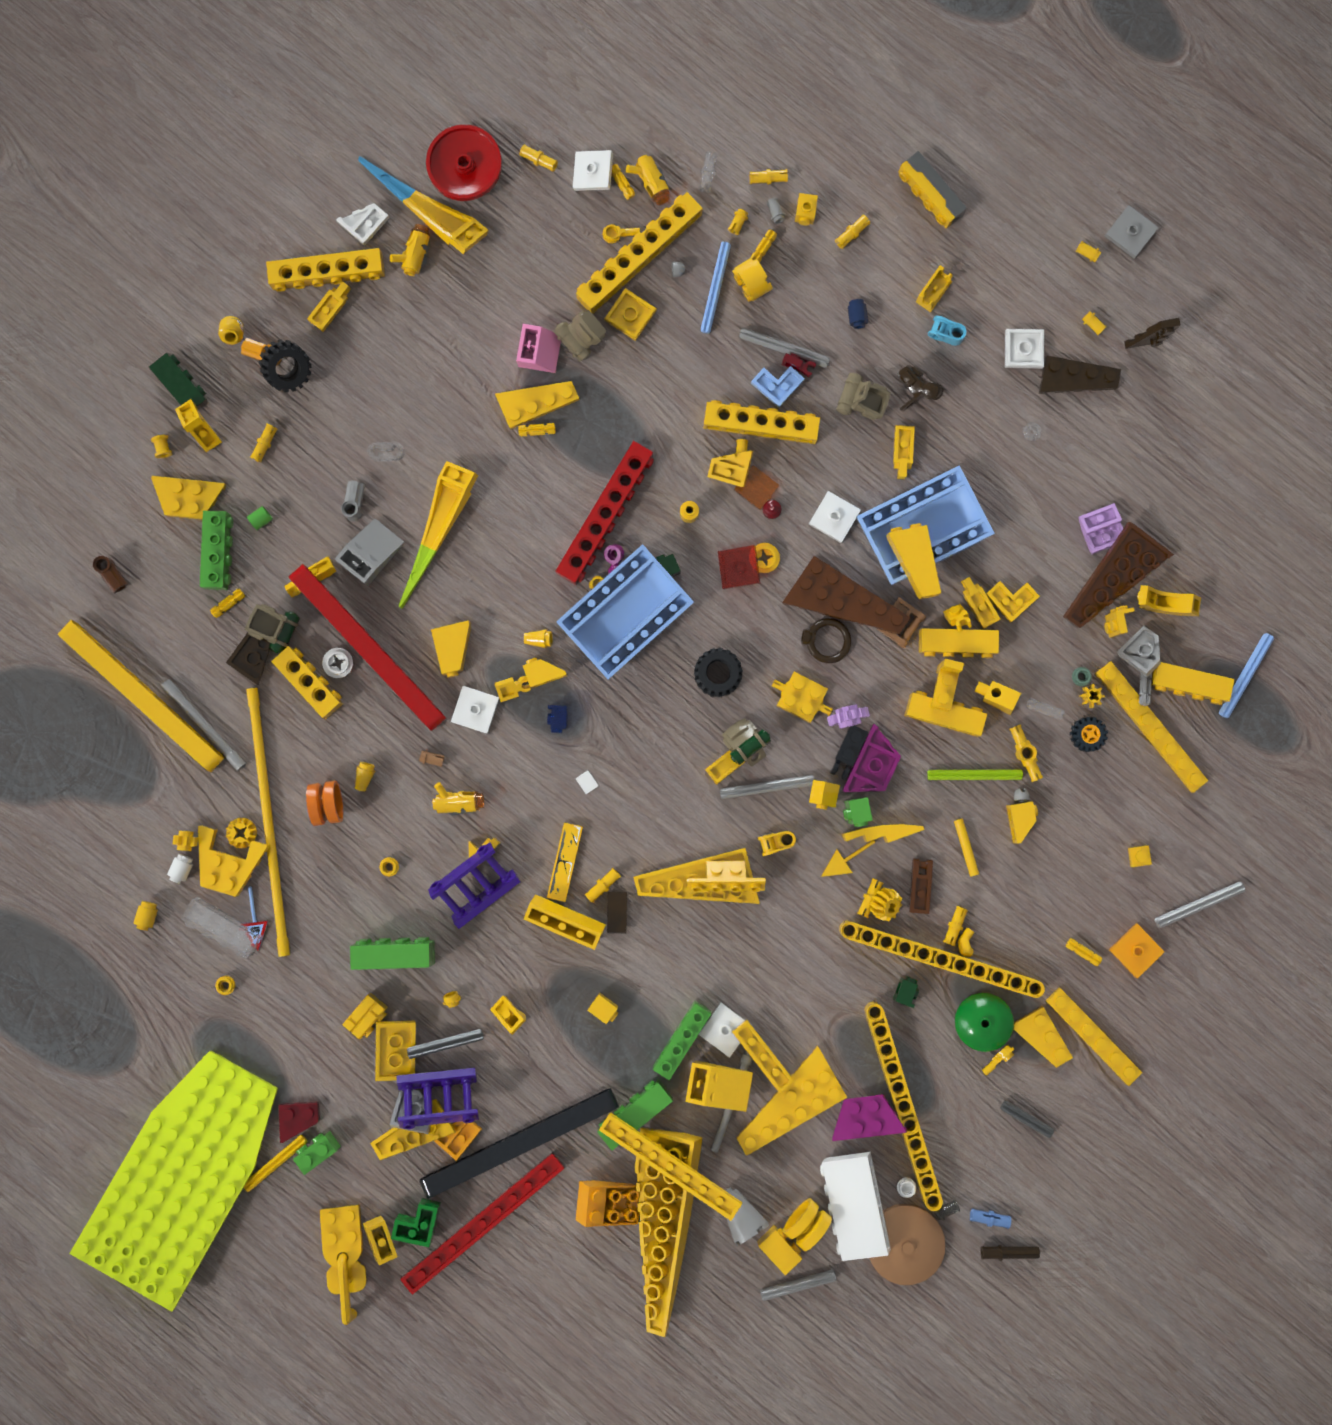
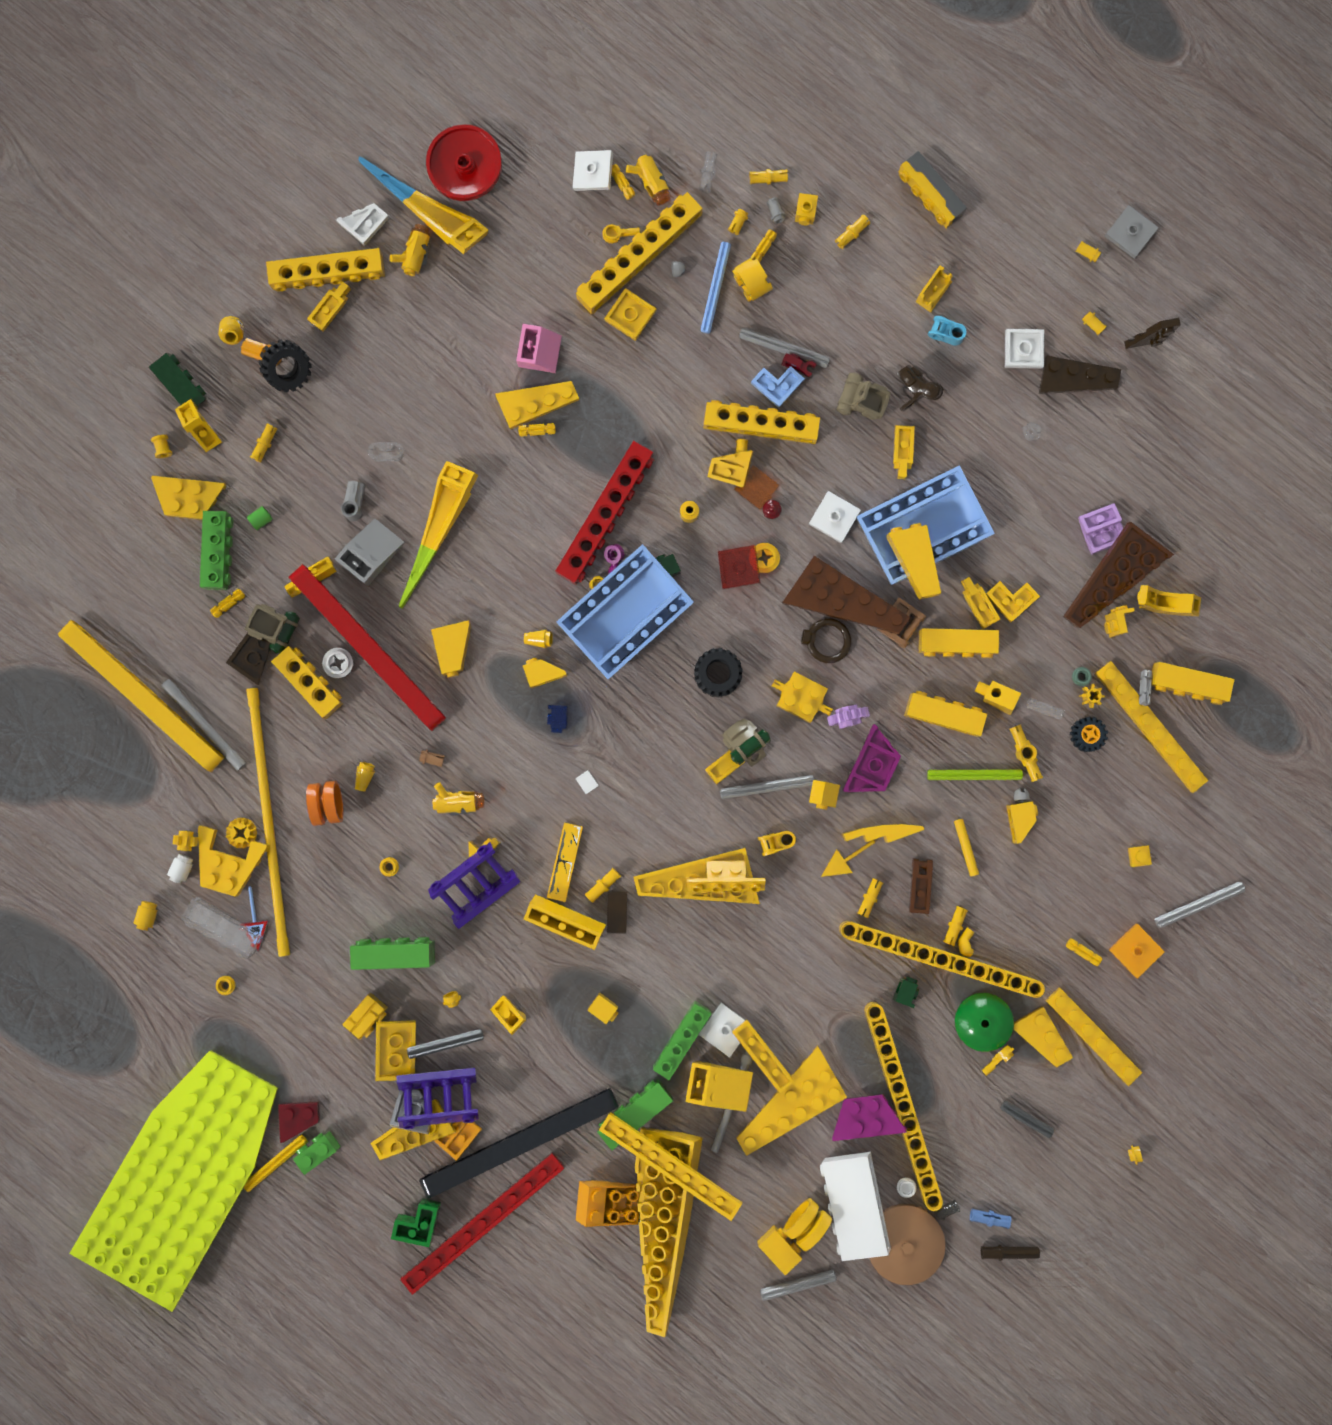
(110, 575): reddish brown piece -> none
(343, 1233): yellow plate -> none
(380, 1240): yellow brick -> none
(475, 709): white plate -> none
(508, 689): yellow plate -> none
(538, 158): yellow pin -> none
(580, 334): dark tan piece -> none
(746, 1221): light grey cone -> none
(849, 750): black hinge -> none
(857, 313): dark blue brick -> none
(857, 812): bright green brick -> none
(886, 904): yellow gear -> none
(946, 684): yellow bracket -> none
(957, 616): yellow plate -> none
(1135, 1154): none -> yellow plate
(1142, 651): light grey plate -> none
(1246, 675): light blue axle -> none

